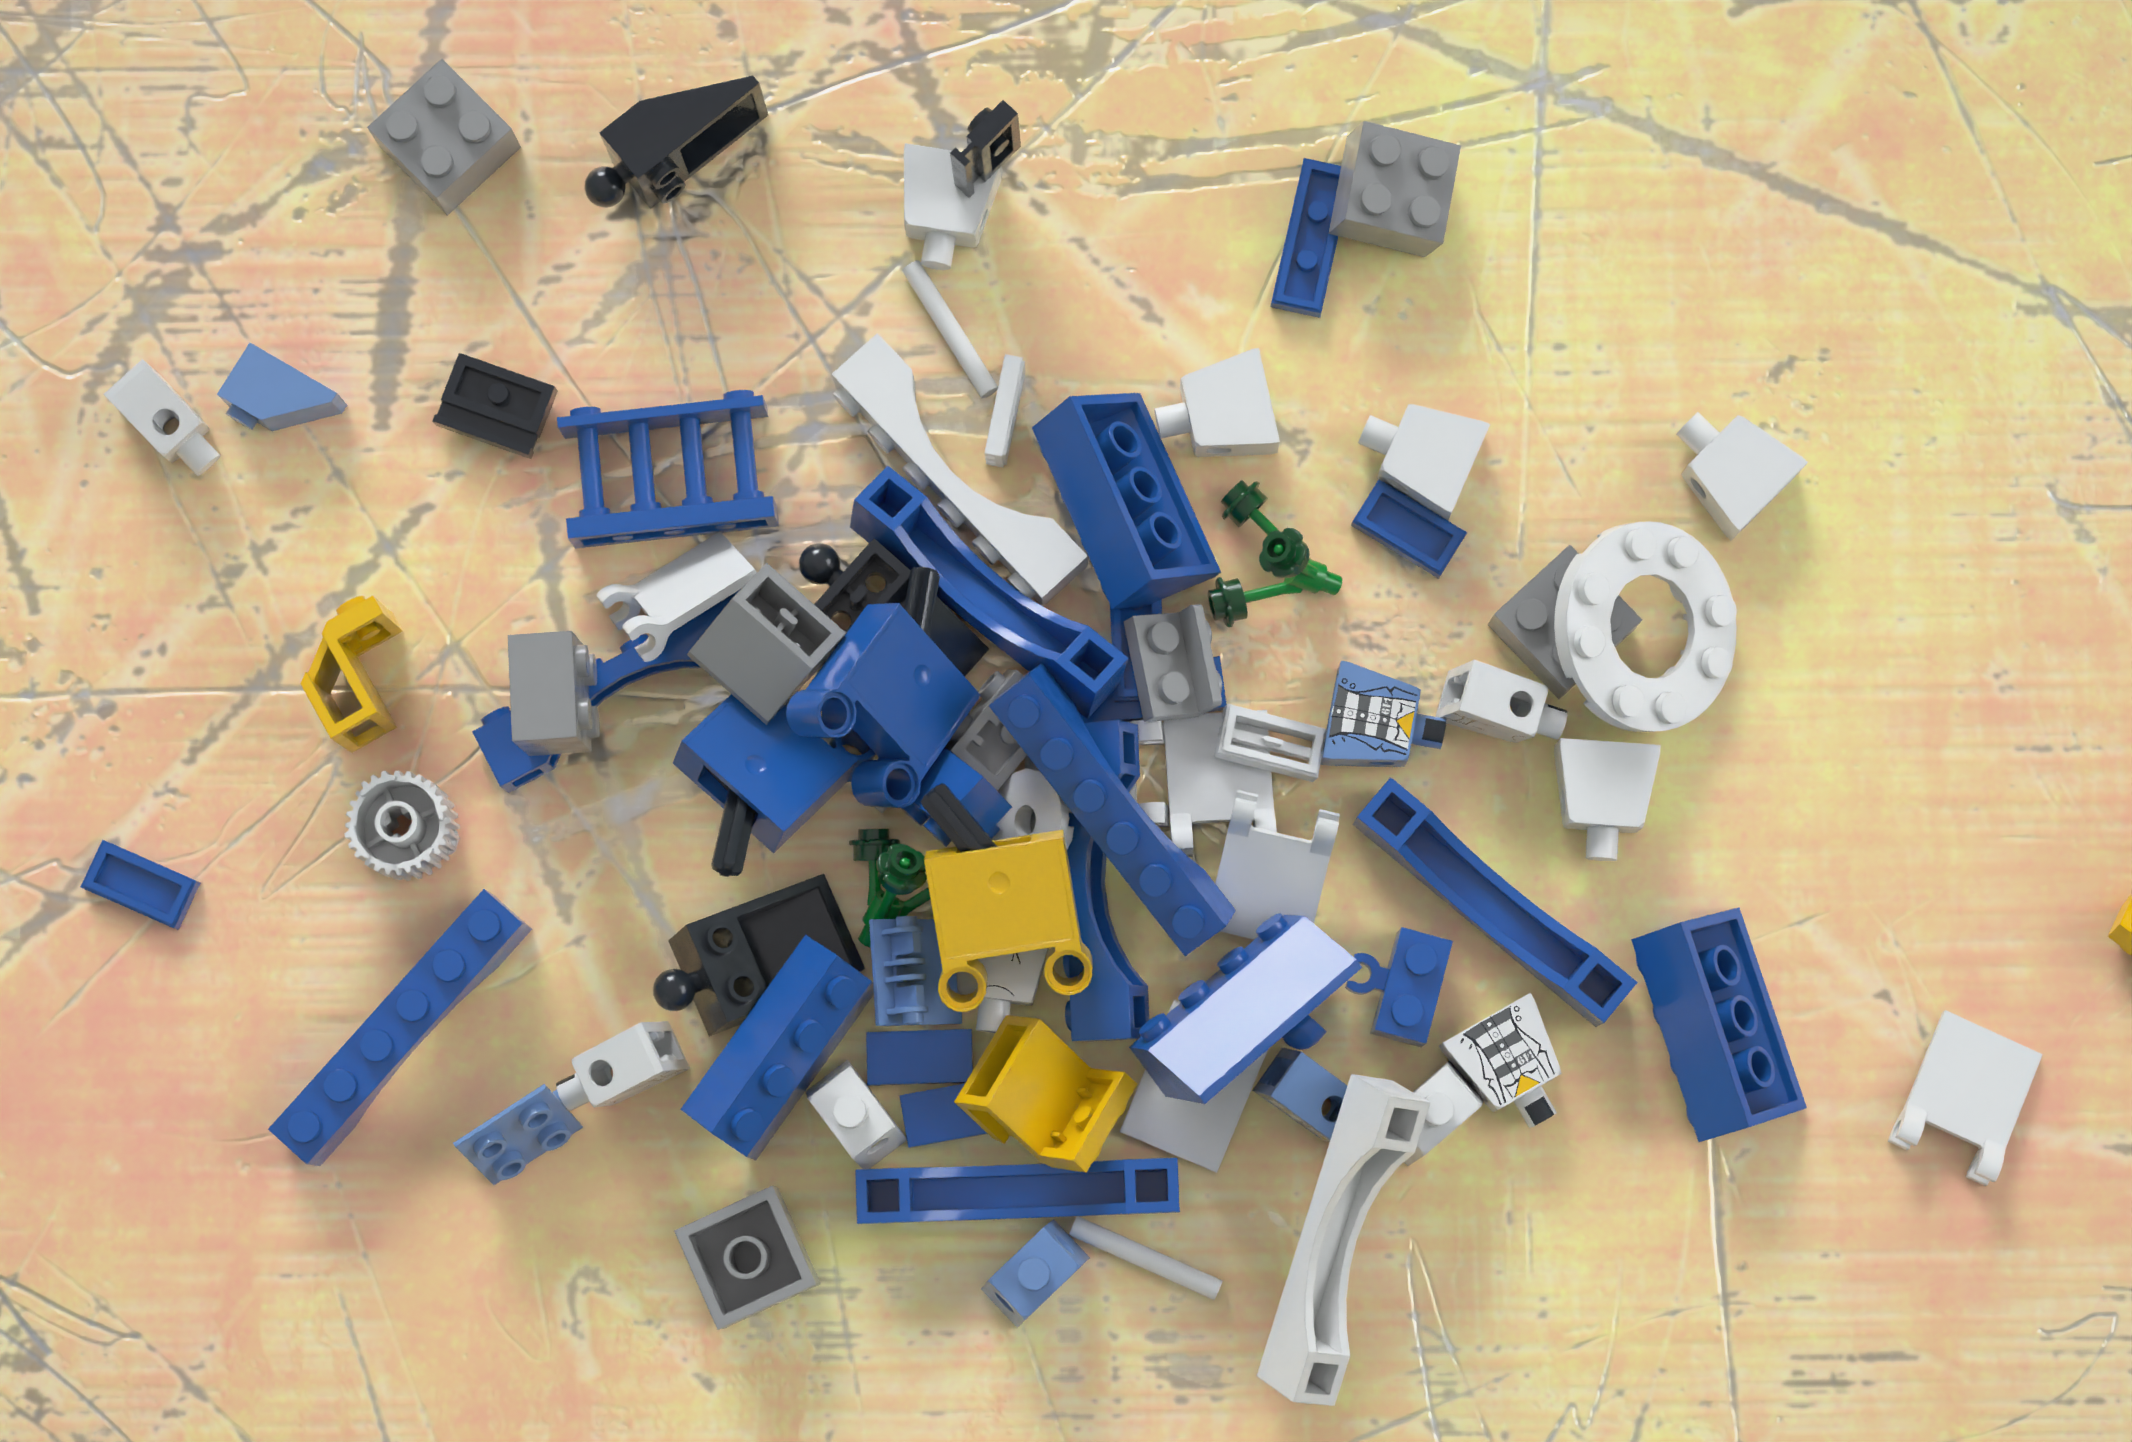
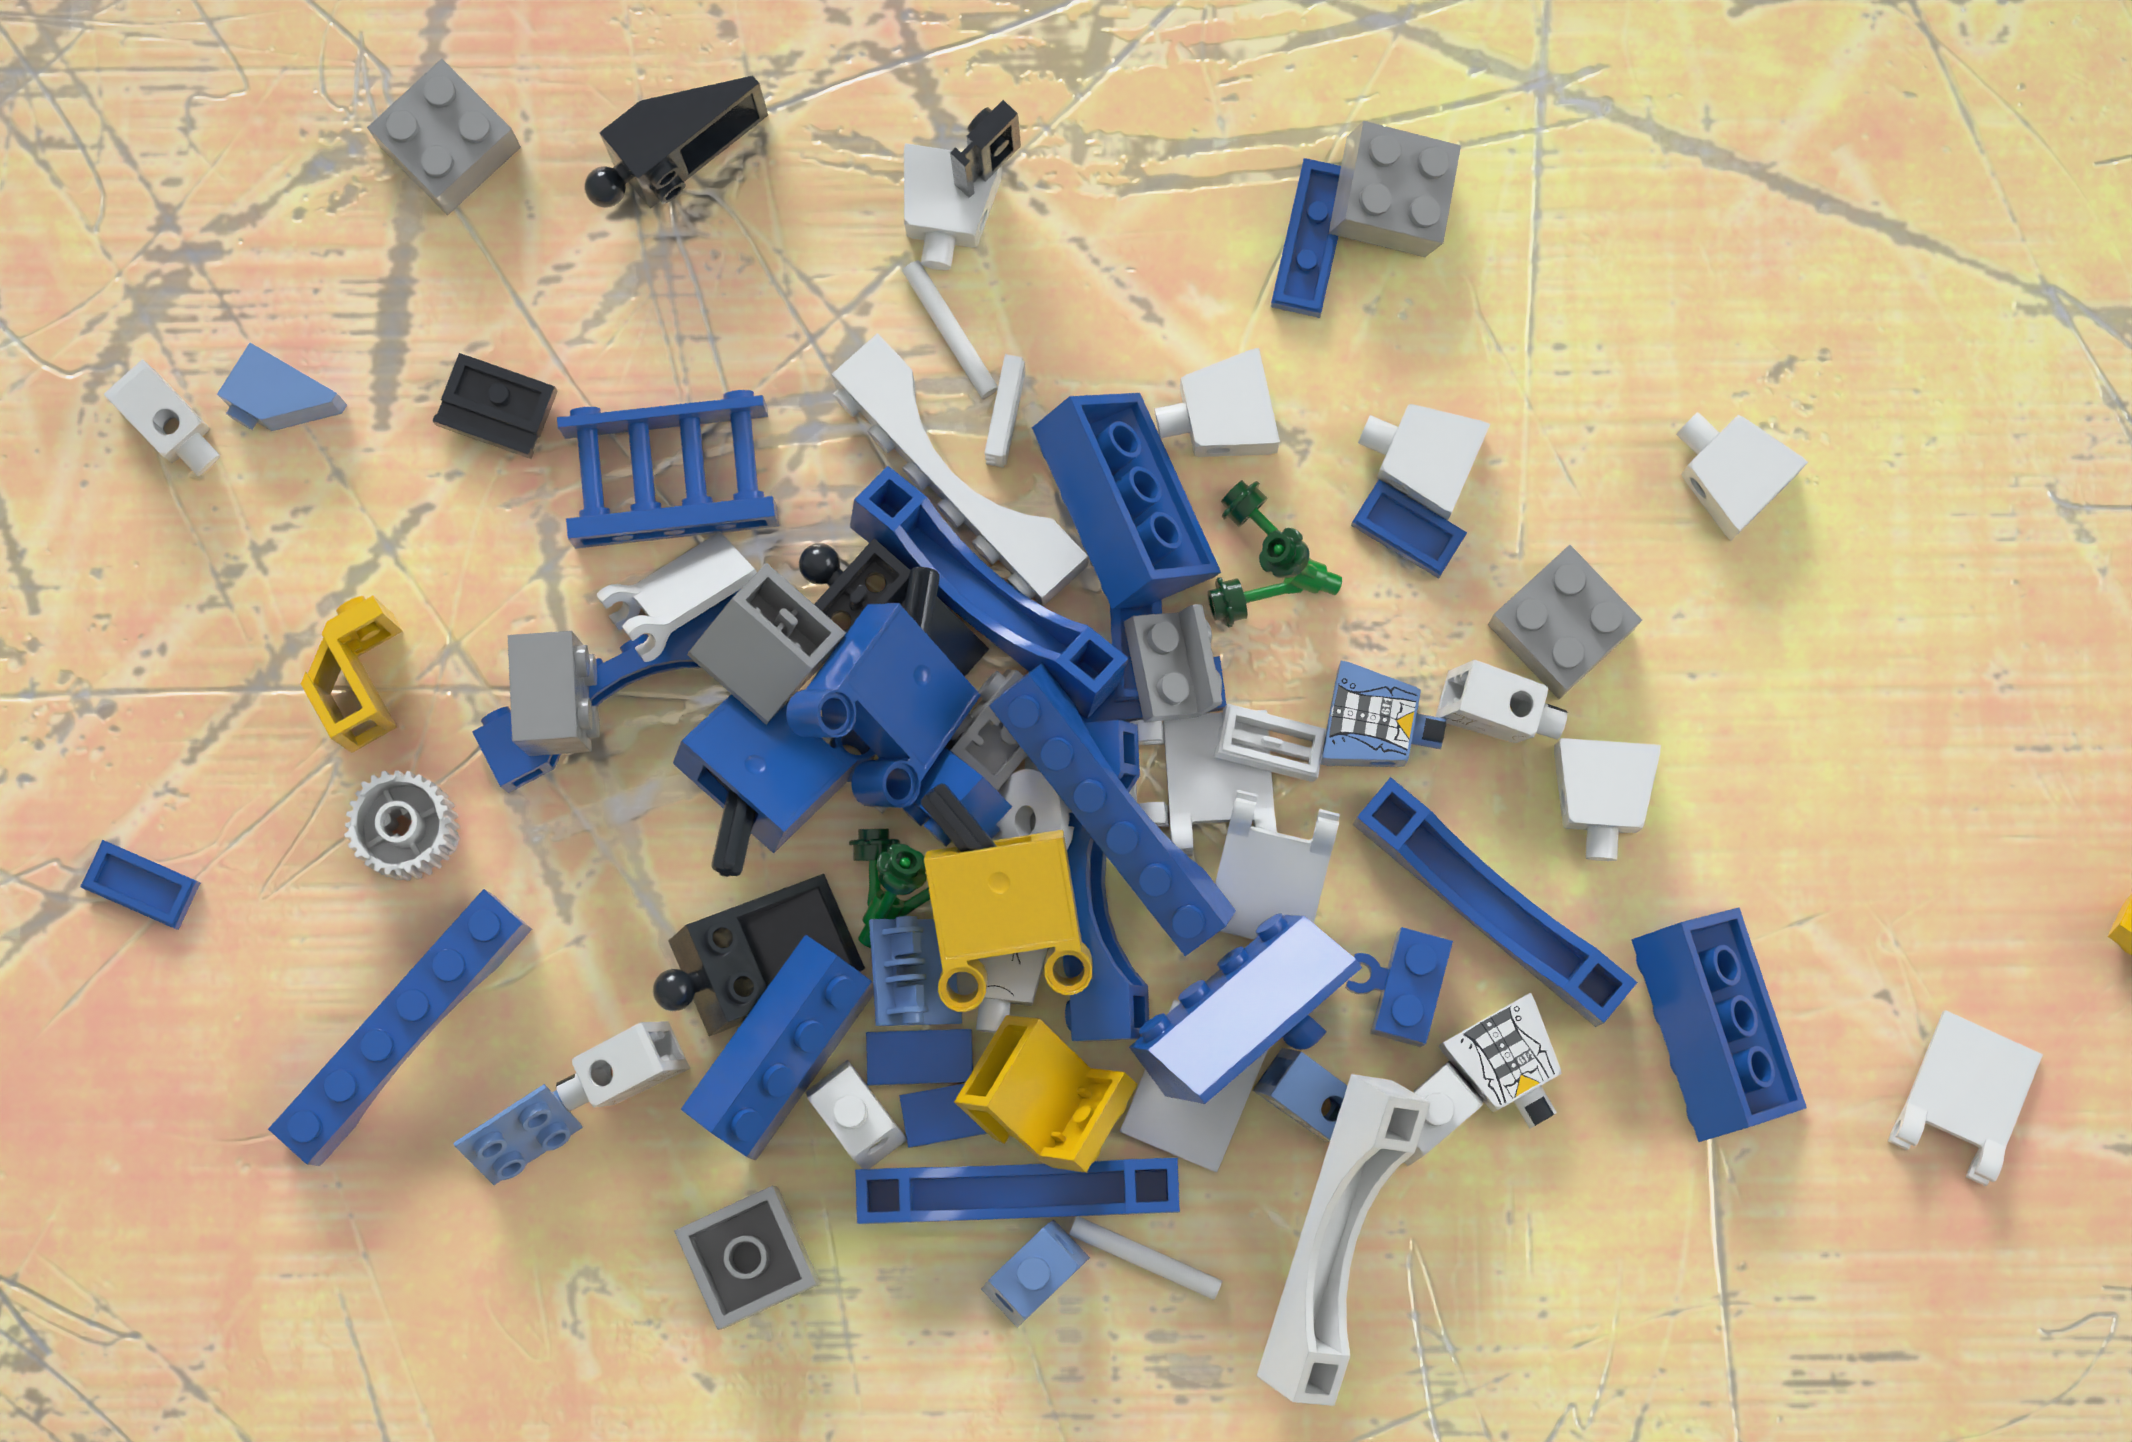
(1585, 635): white plate -> none

